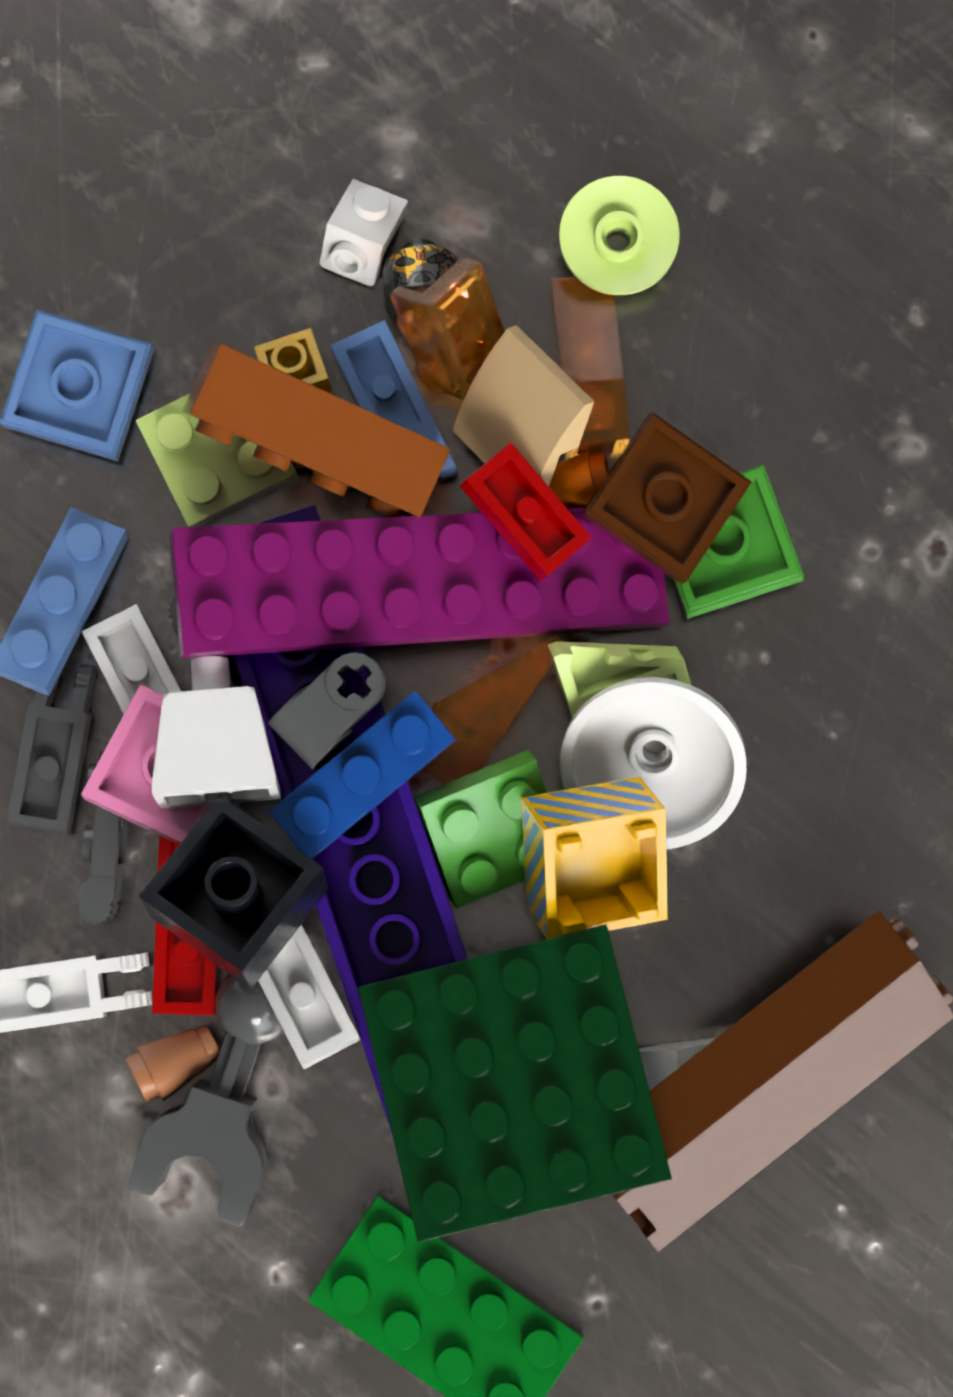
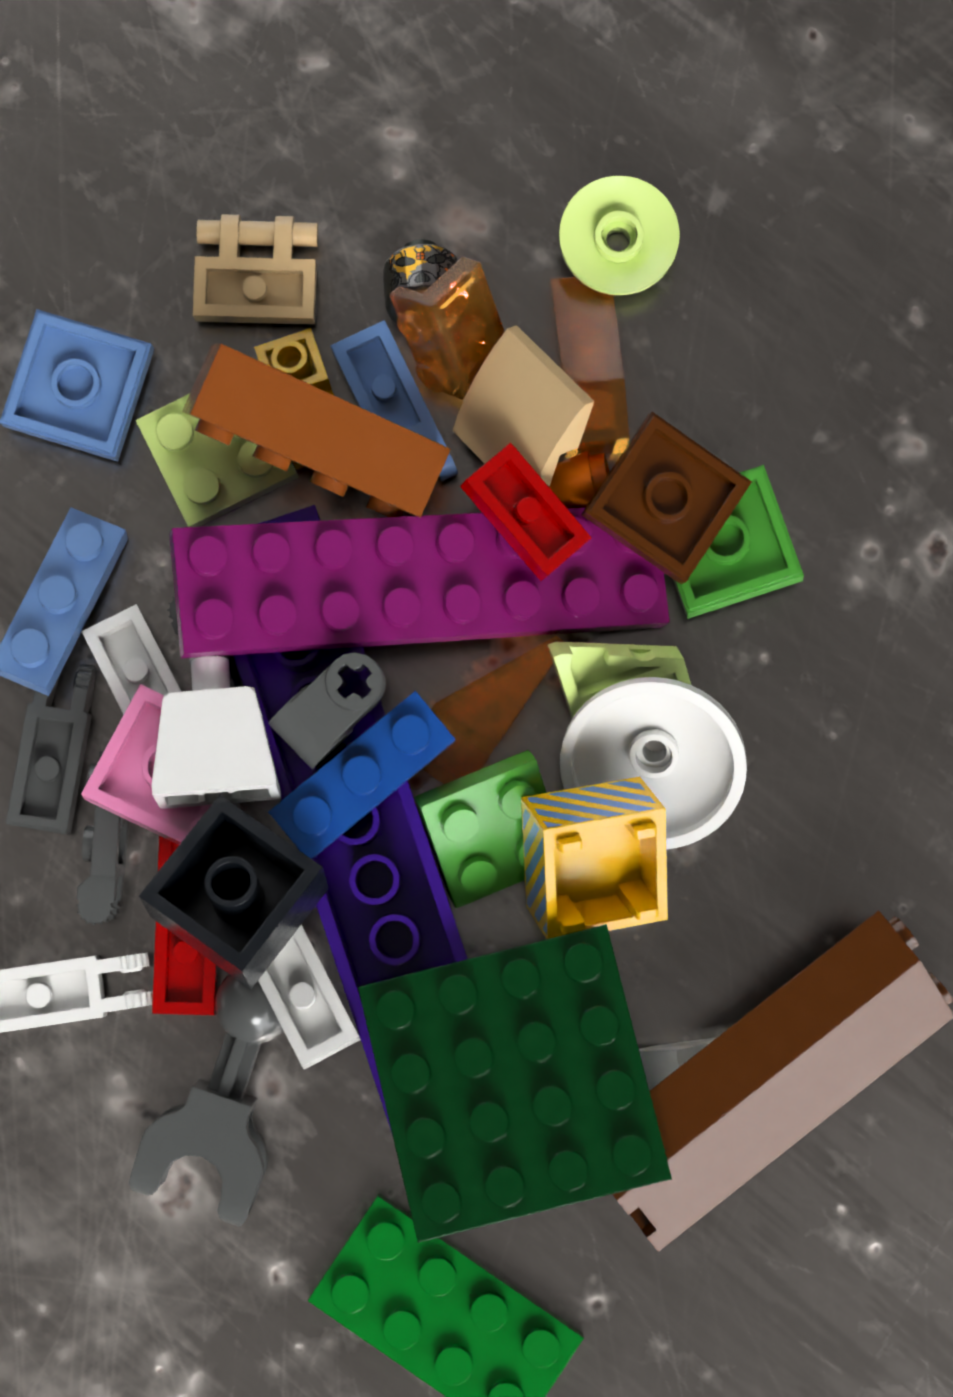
(172, 1062): nougat cone -> none
(255, 288): none -> tan plate
(361, 232): white bracket -> none

